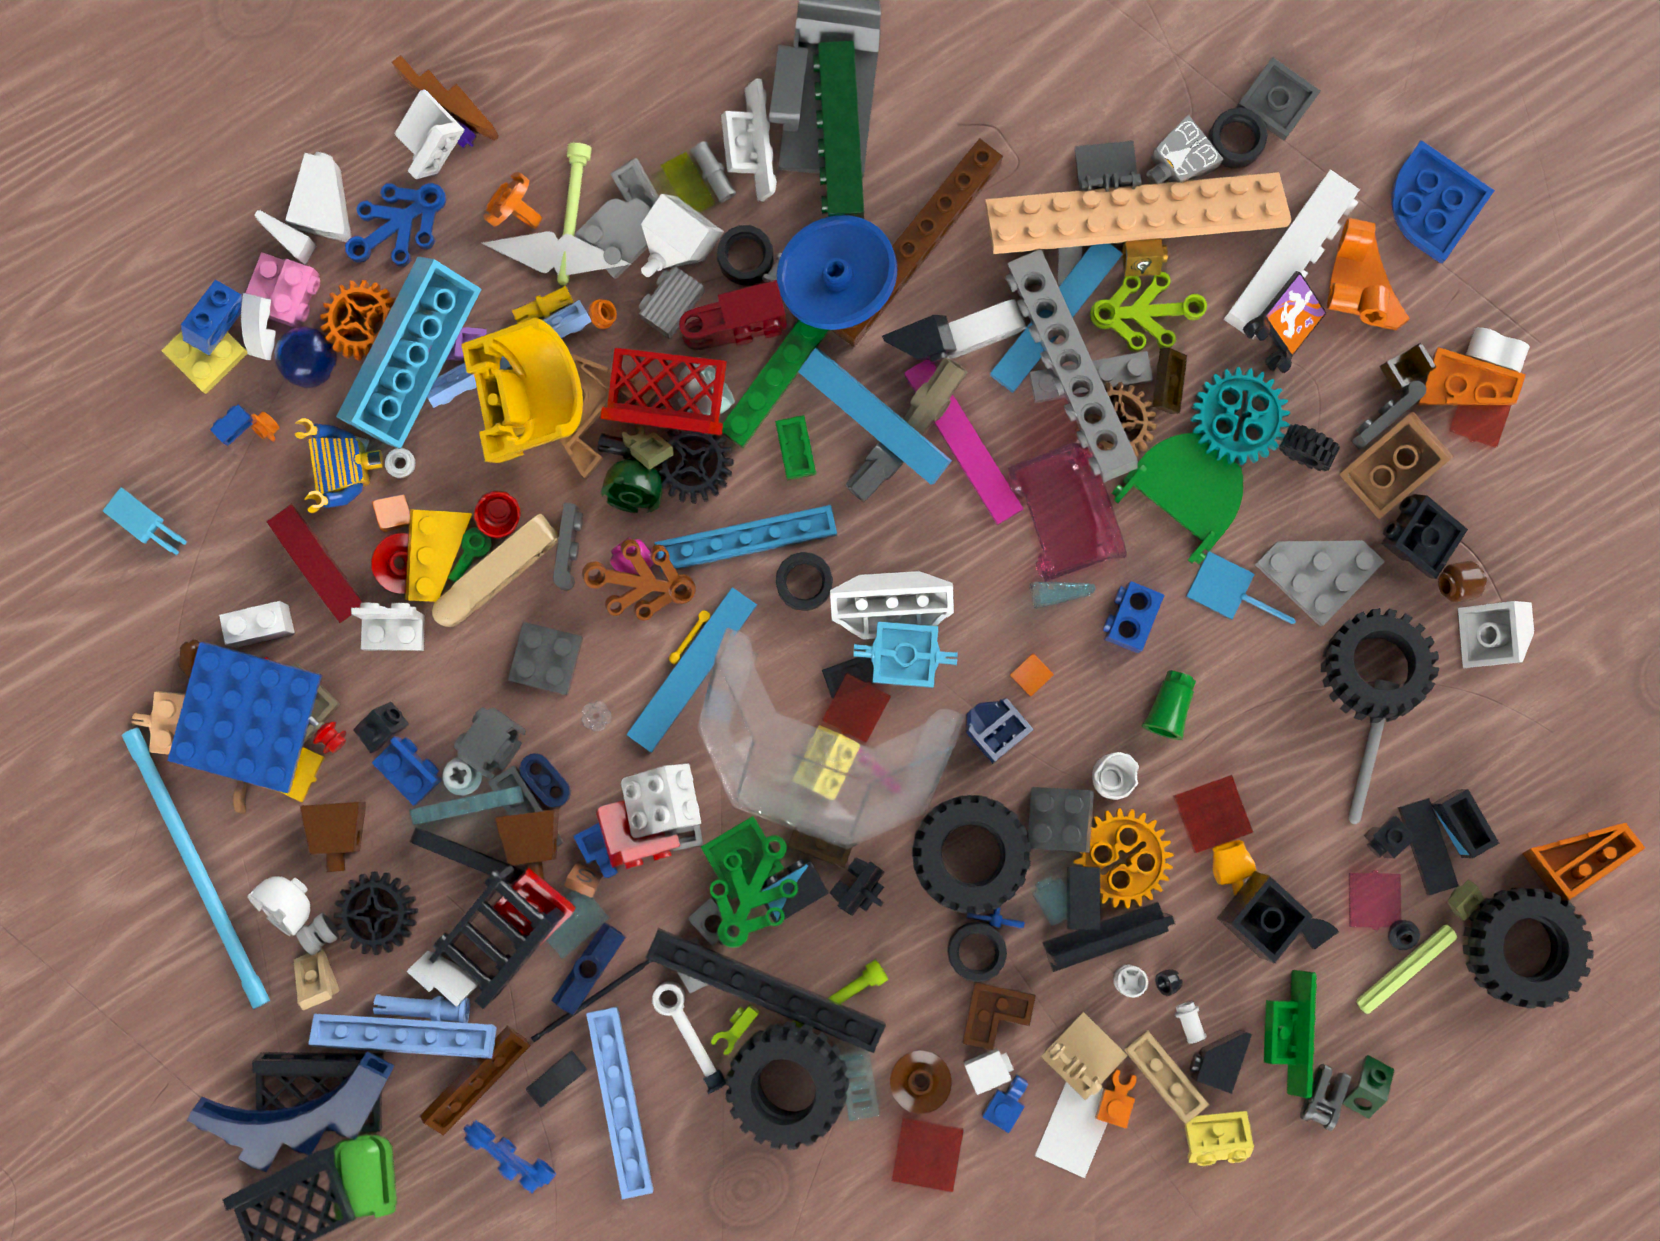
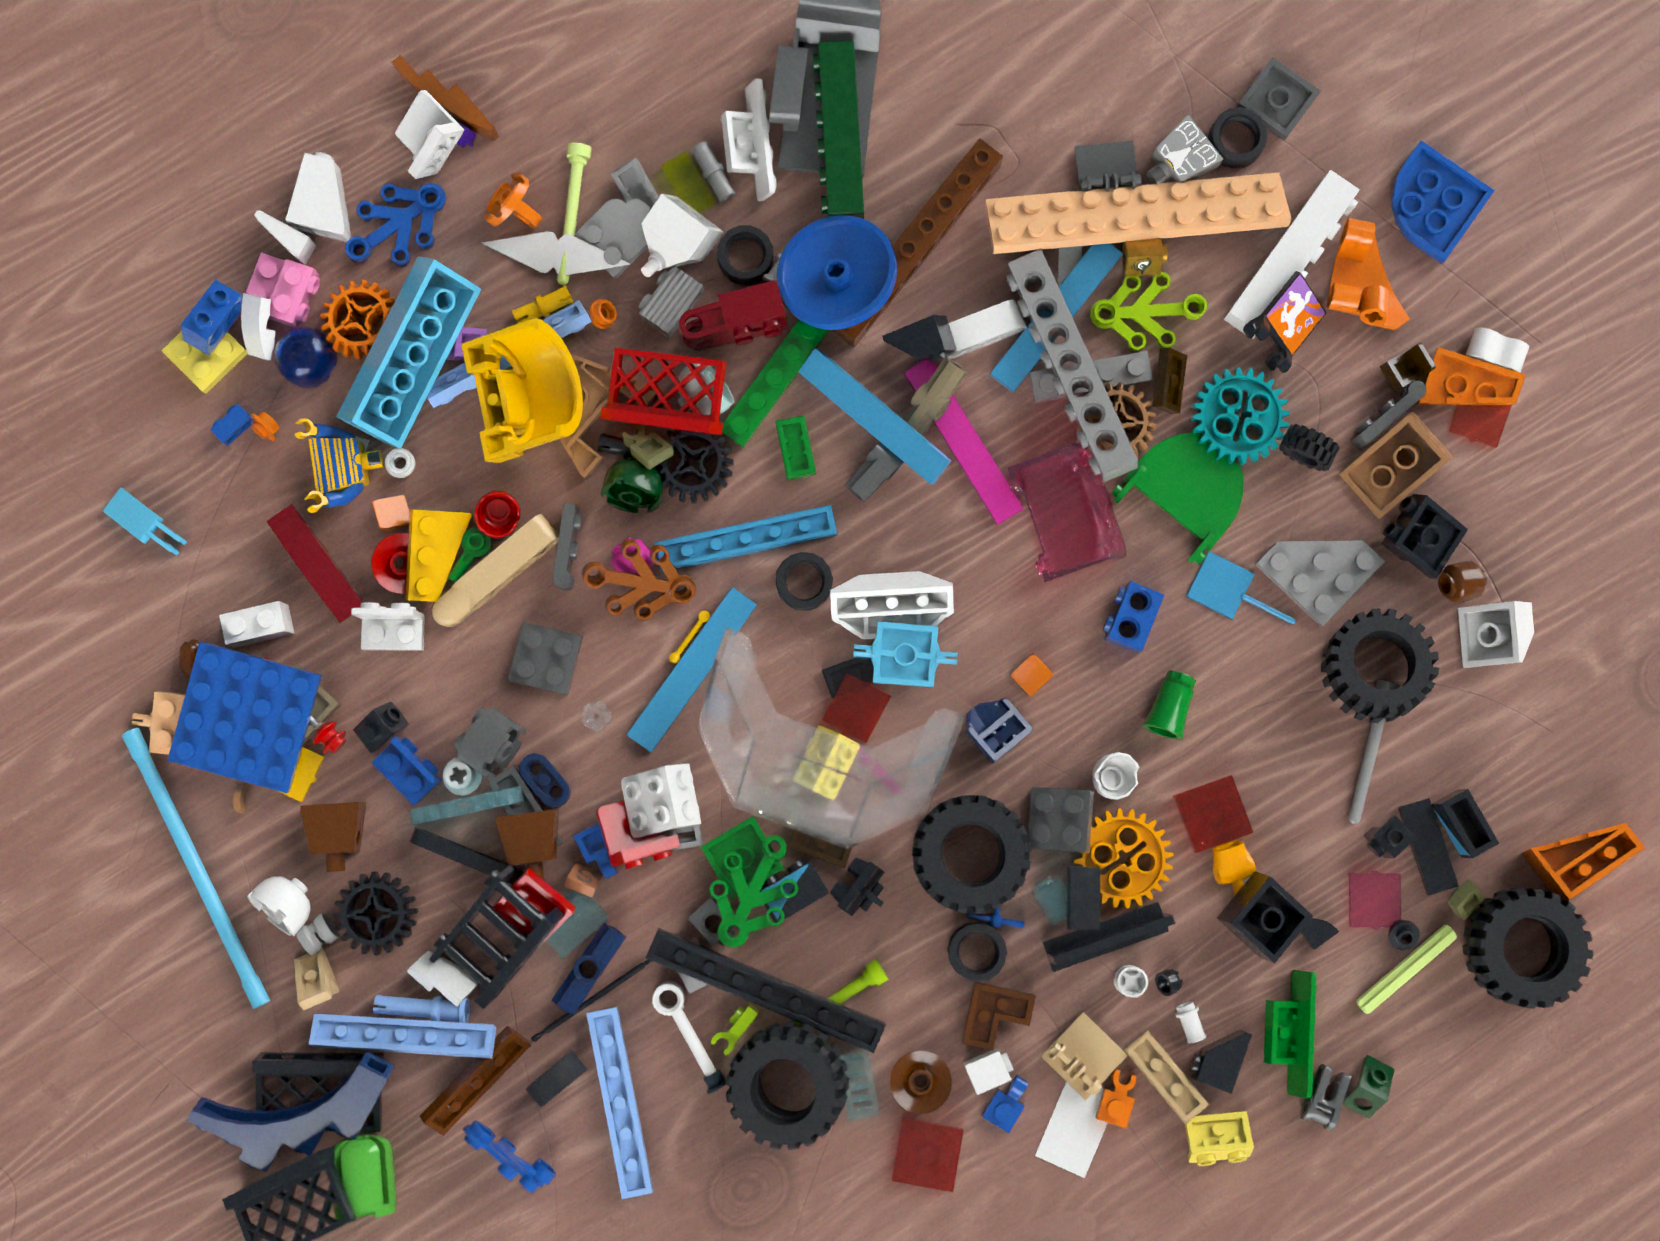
(1052, 593): clear light blue slope -> none

